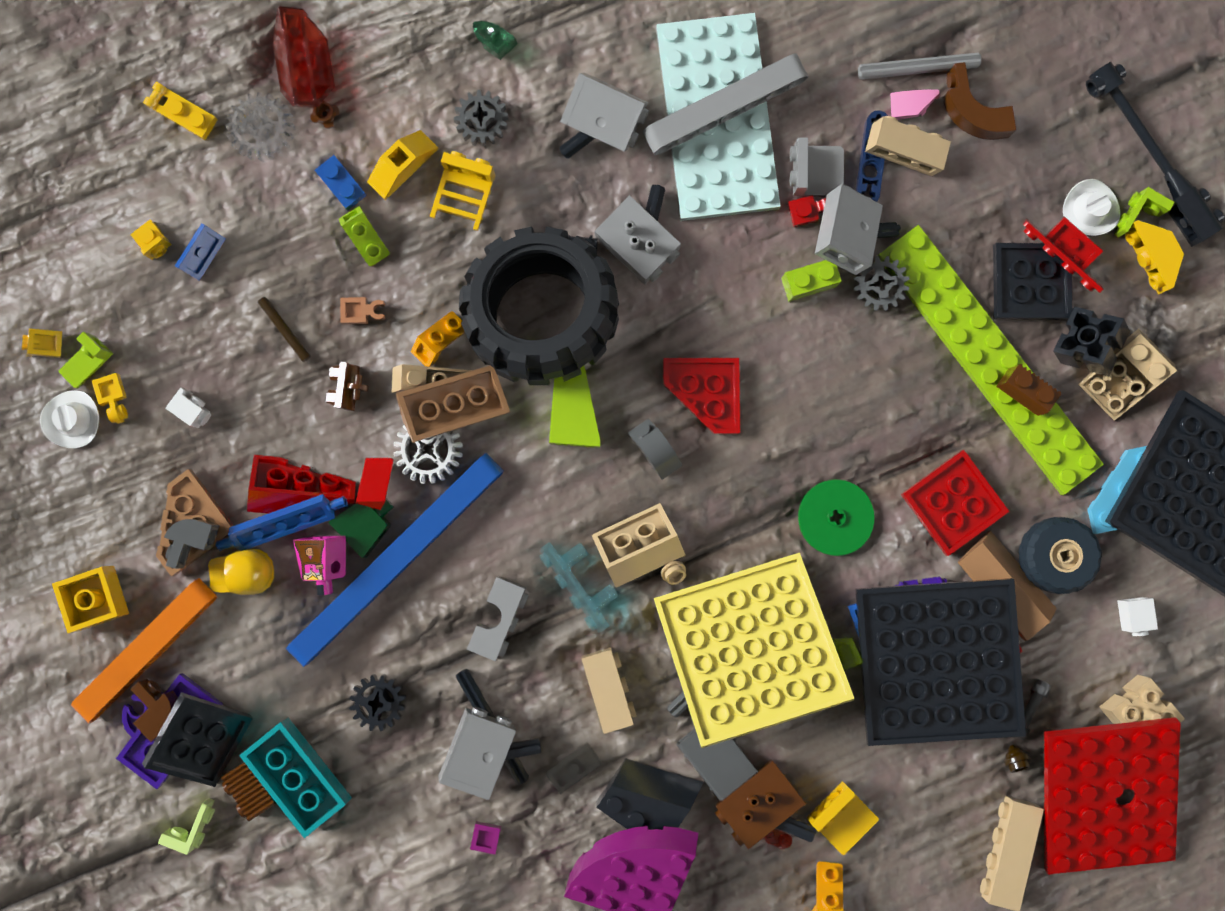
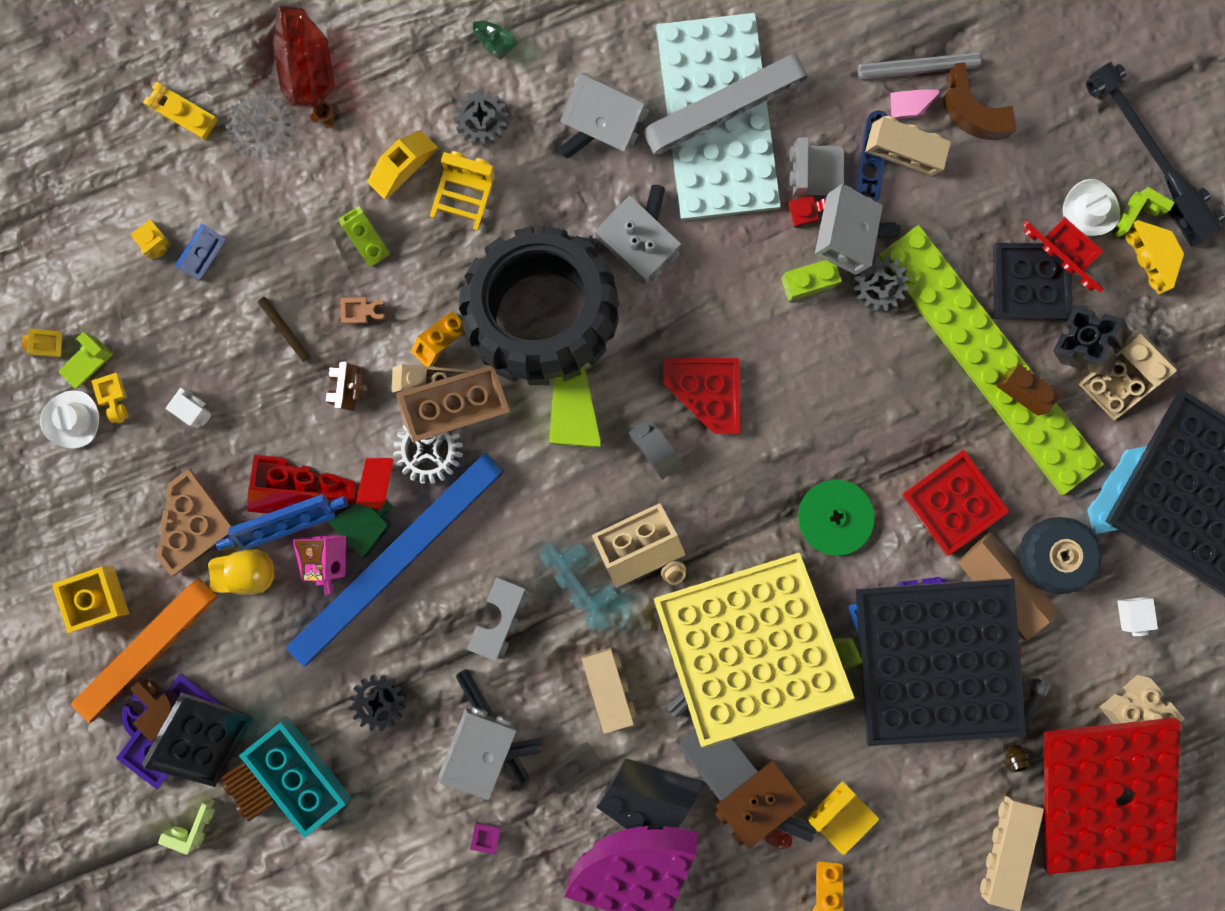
(189, 533): dark grey brick -> none
(340, 182): blue plate -> none

